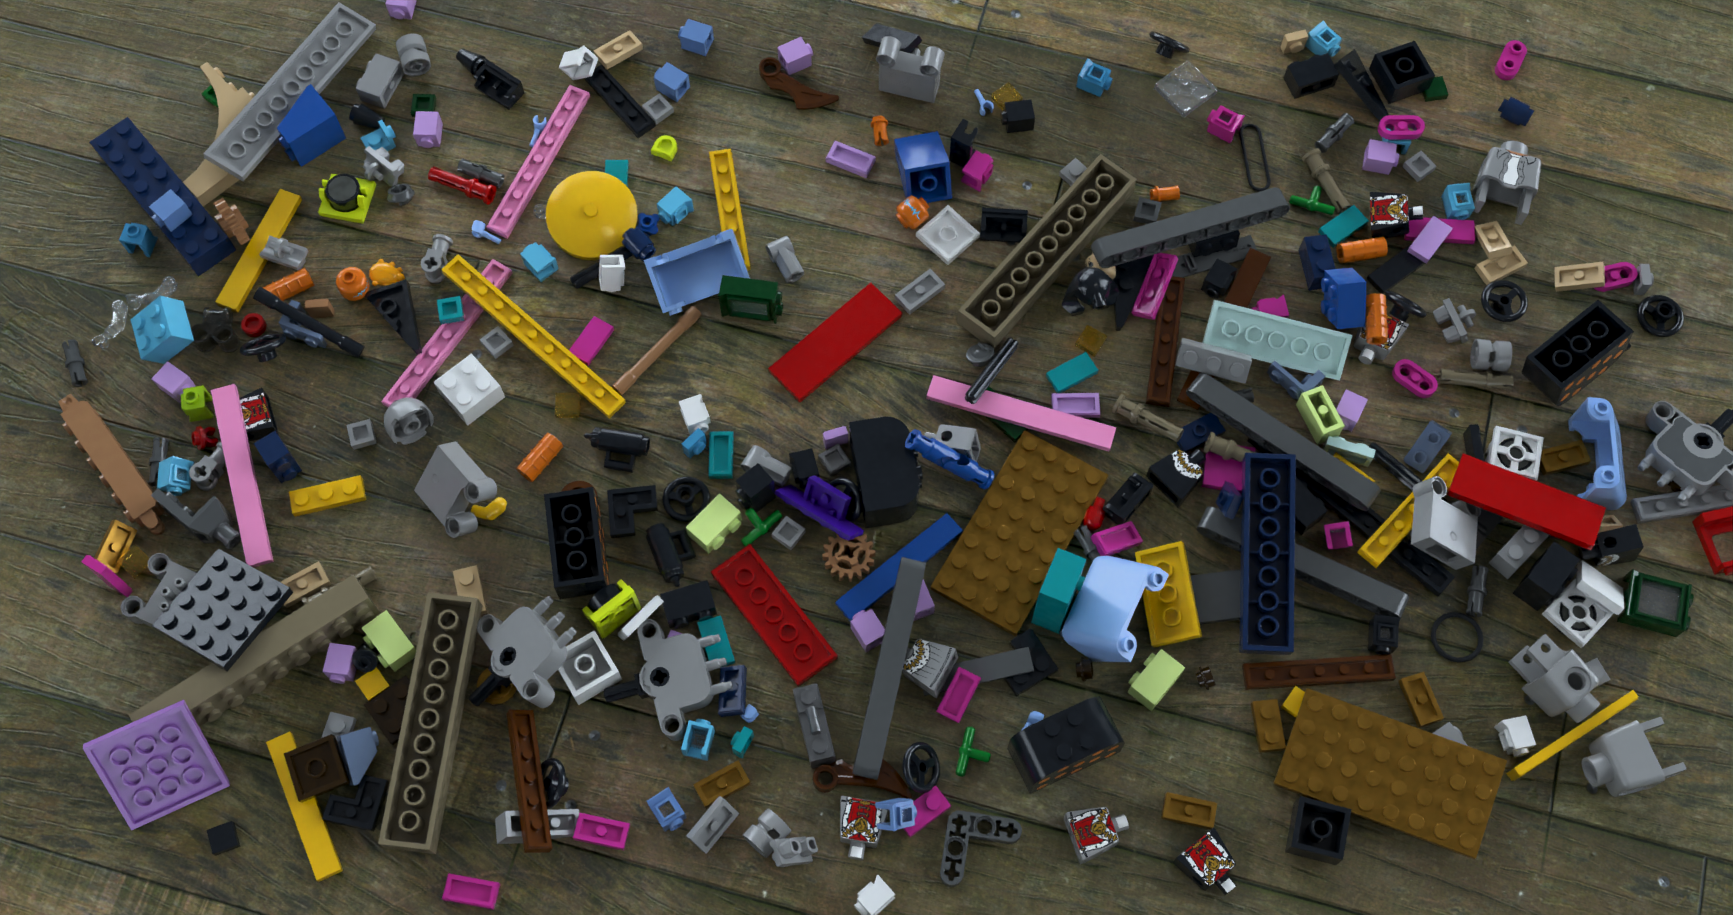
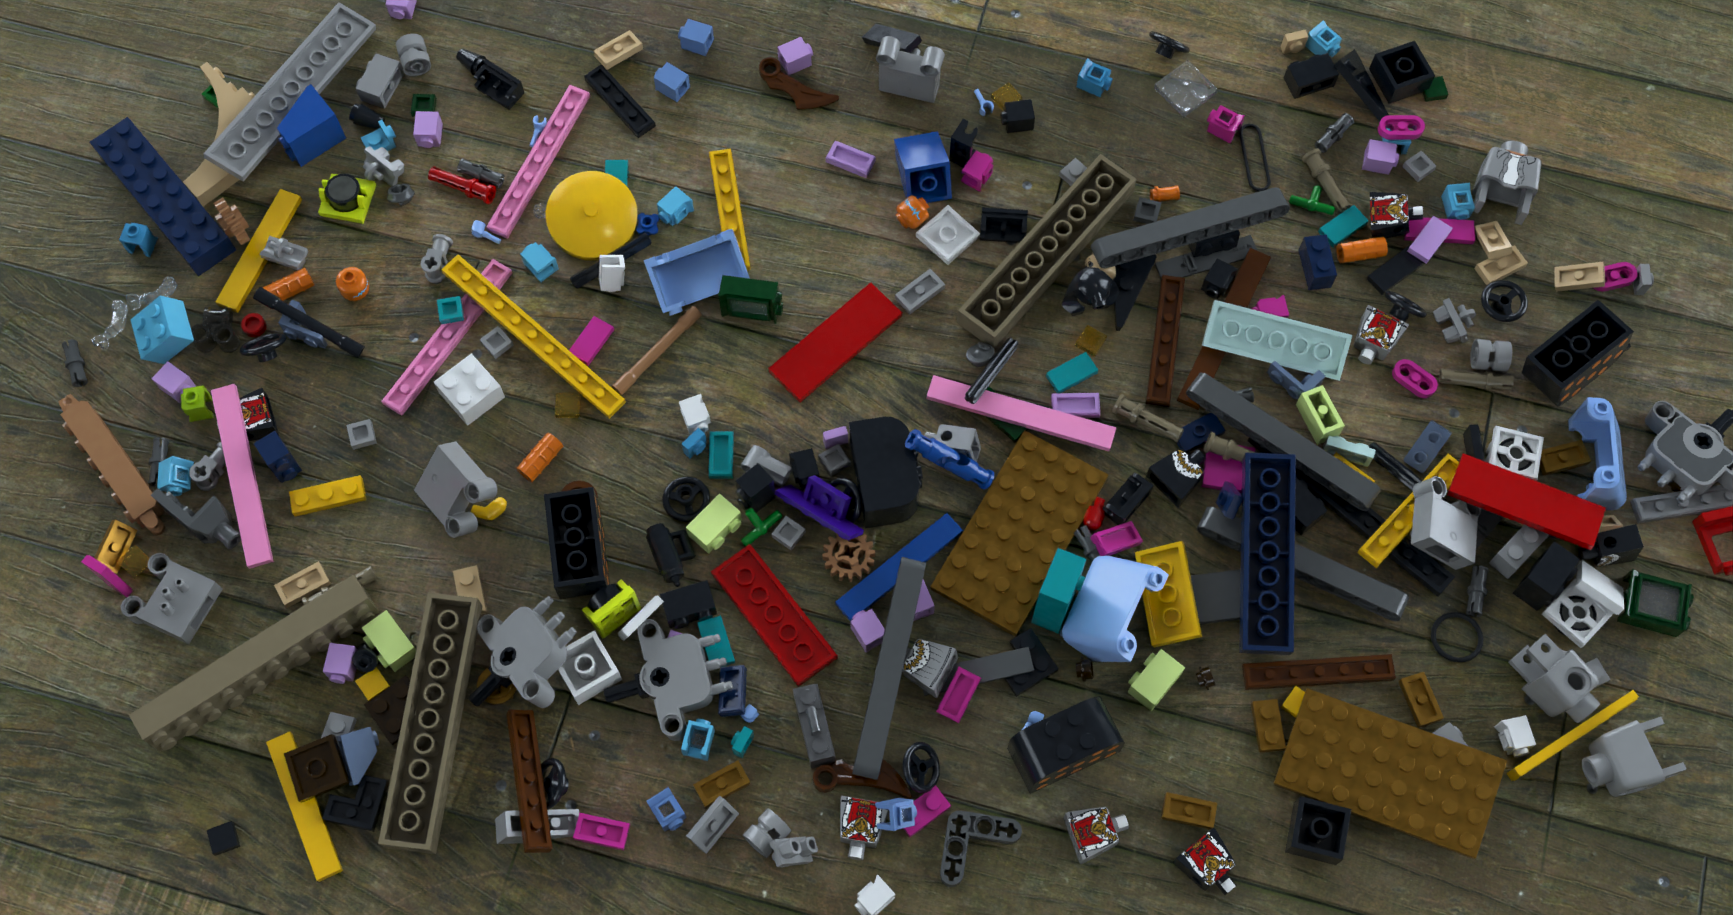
(156, 765): medium lavender plate -> none
(170, 211): medium blue brick -> none
(200, 438): red plate -> none
(222, 609): plate -> none
(319, 308): medium nougat tile -> none
(385, 273): light orange piece -> none
(396, 306): black wing -> none
(407, 420): light grey cylinder -> none
(471, 891): dark pink tile -> none
(578, 63): white window -> none
(619, 442): black piece -> none
(626, 502): black plate -> none
(638, 244): dark blue brick -> none
(658, 108): light grey plate -> none
(665, 147): neon yellow tile -> none
(783, 254): light grey piece -> none
(880, 131): orange pin -> none
(966, 752): green piece -> none
(1154, 285): dark pink tile -> none
(1213, 360): light grey brick -> none
(1338, 535): dark pink window -> none
(1344, 298): blue brick -> none
(1350, 408): lavender brick -> none
(1376, 319): orange axle -> none
(1383, 634): black window -> none
(1510, 58): dark pink plate -> none
(1515, 111): dark blue brick -> none
(1661, 313): black piece -> none

